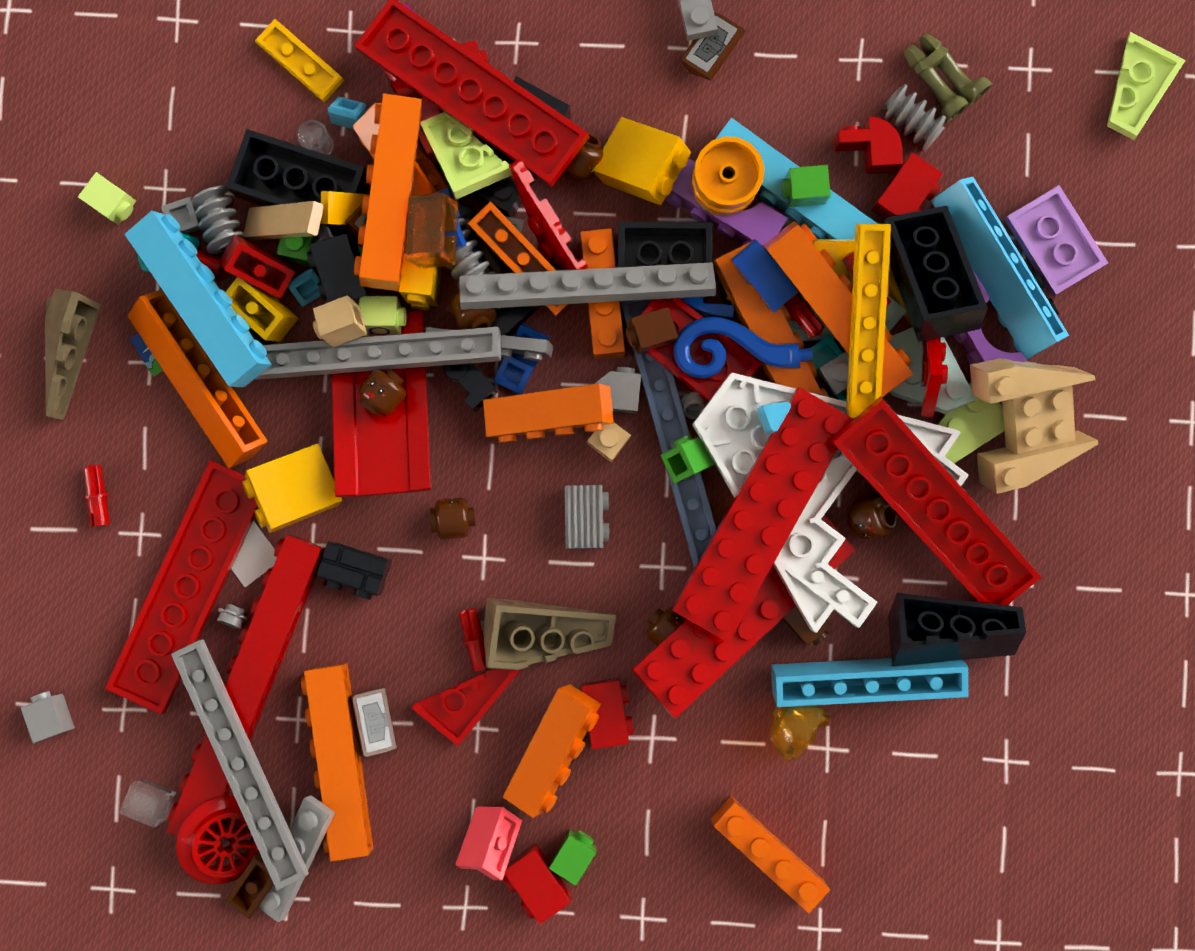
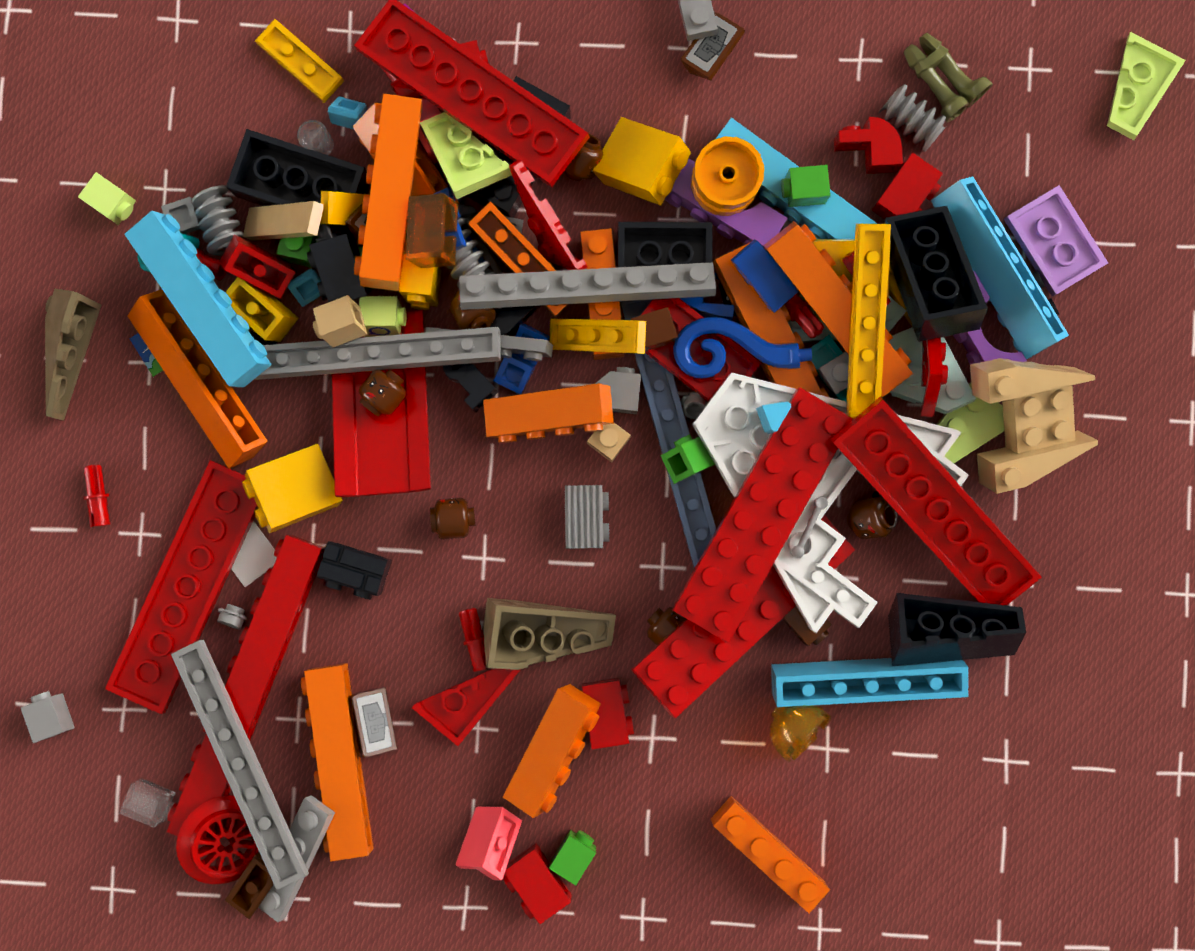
(598, 335): none -> yellow tile
(819, 503): none -> light grey hinge

